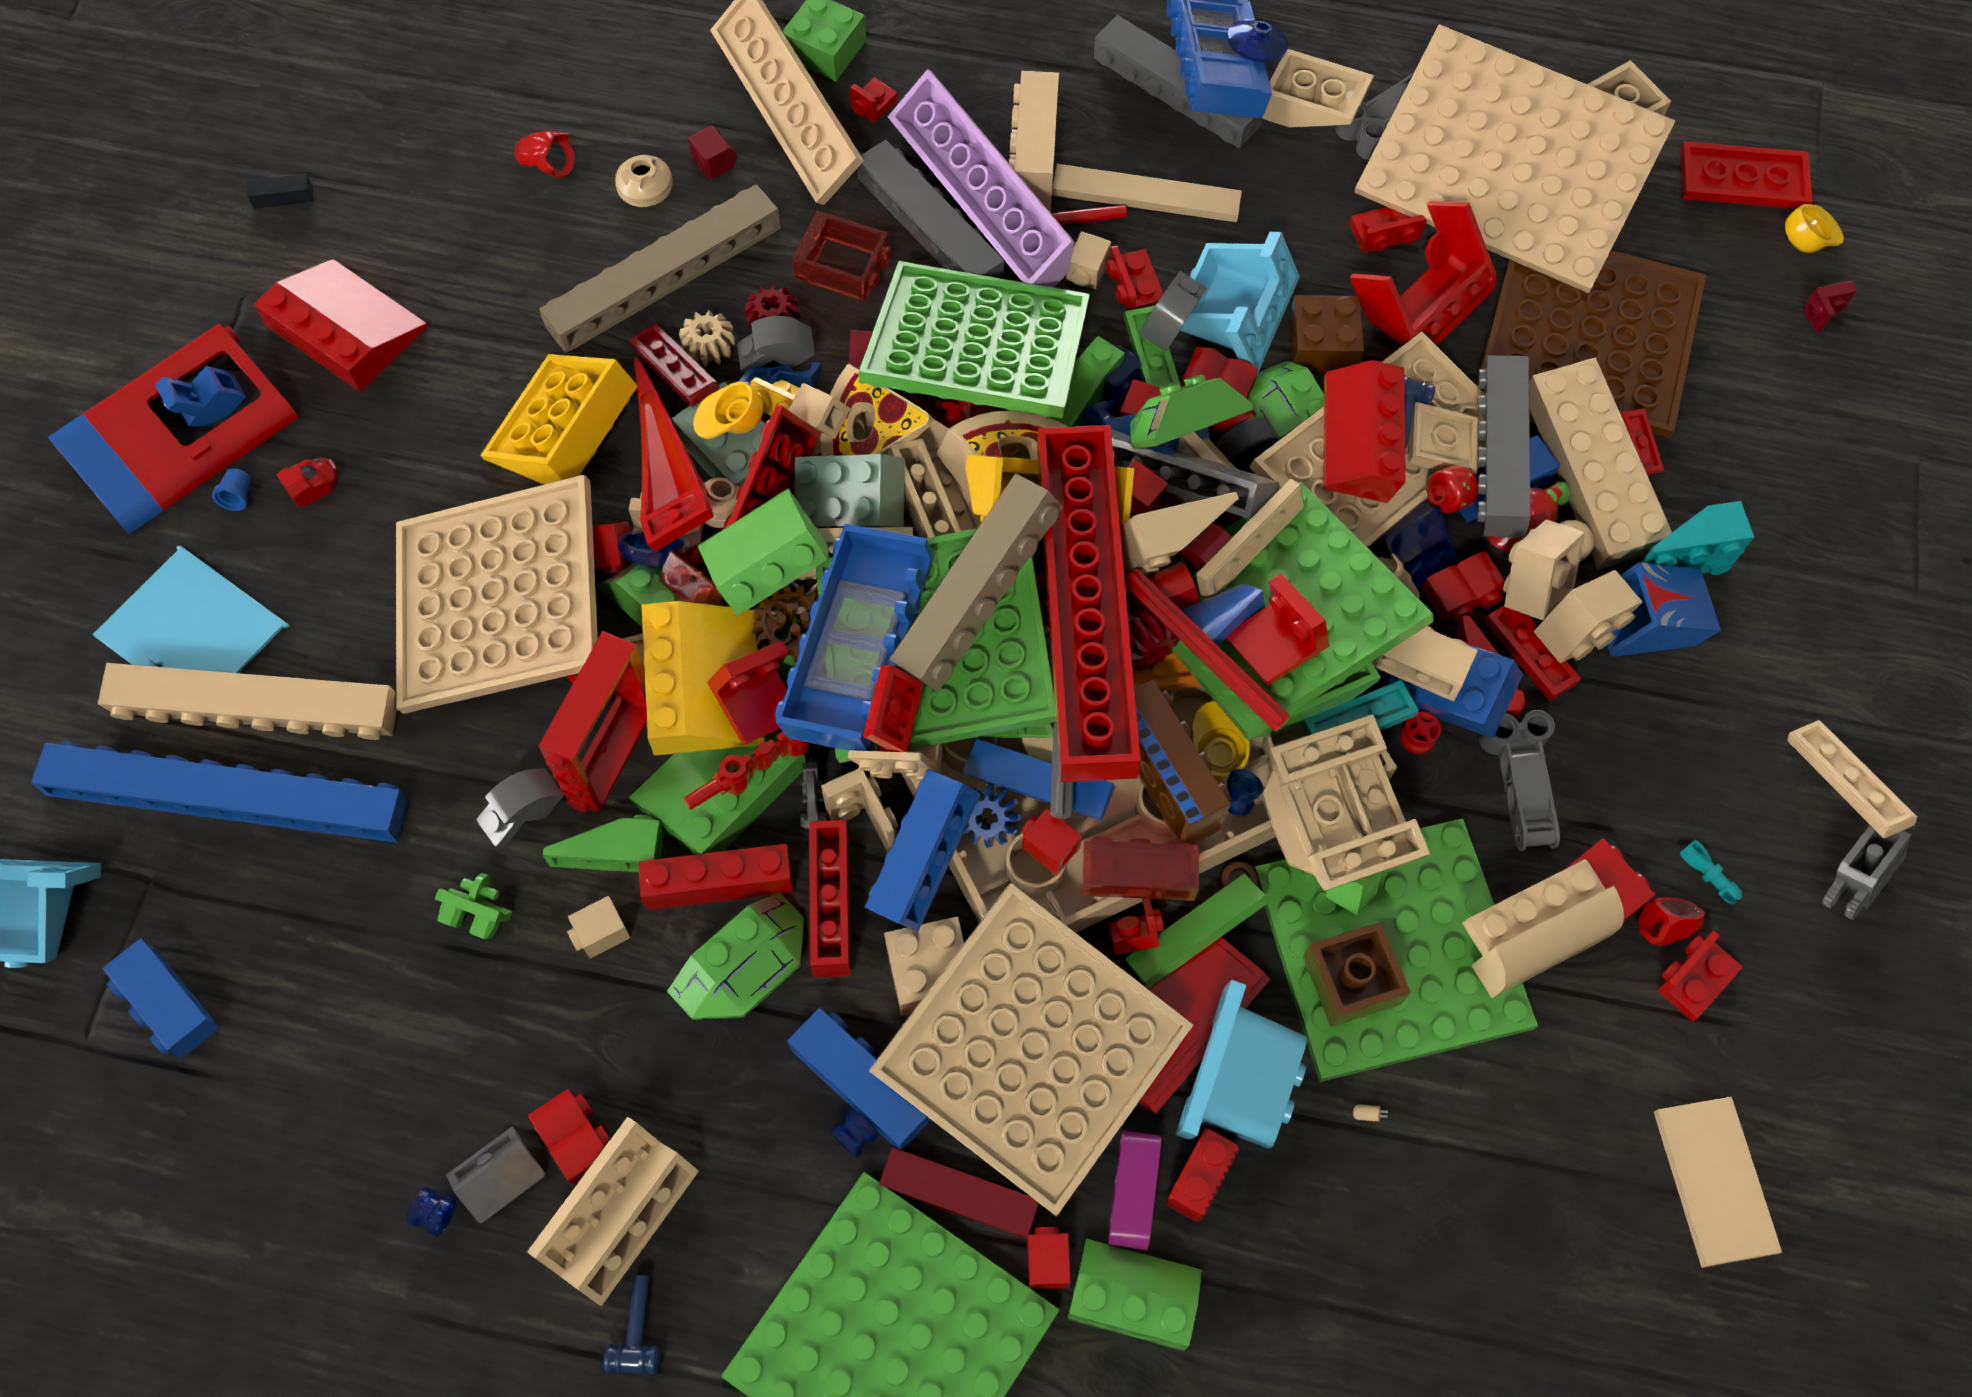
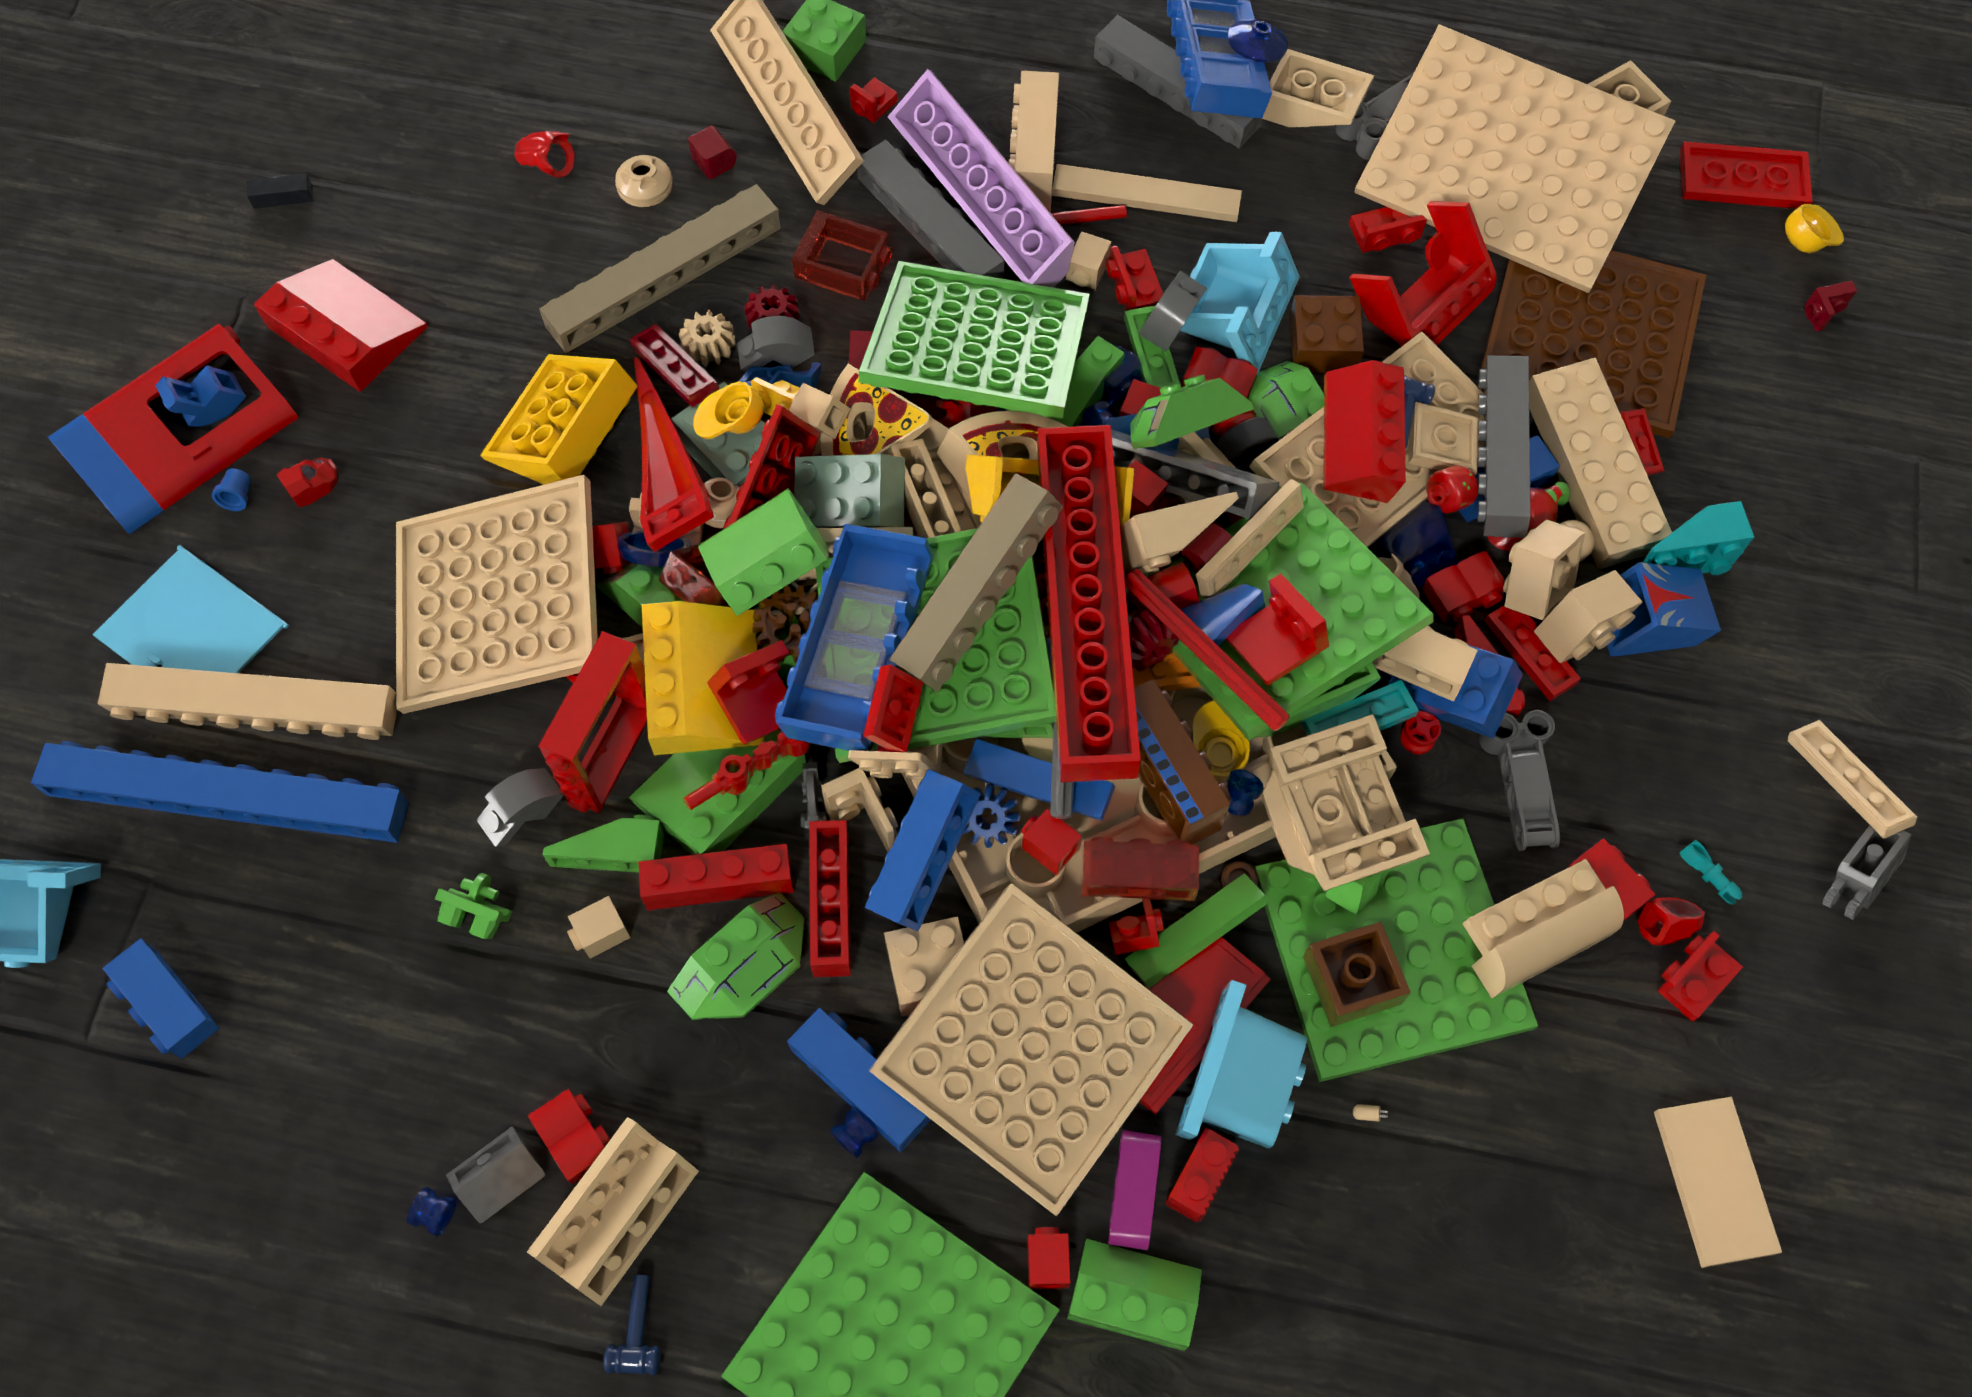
(959, 1193): dark red tile -> none

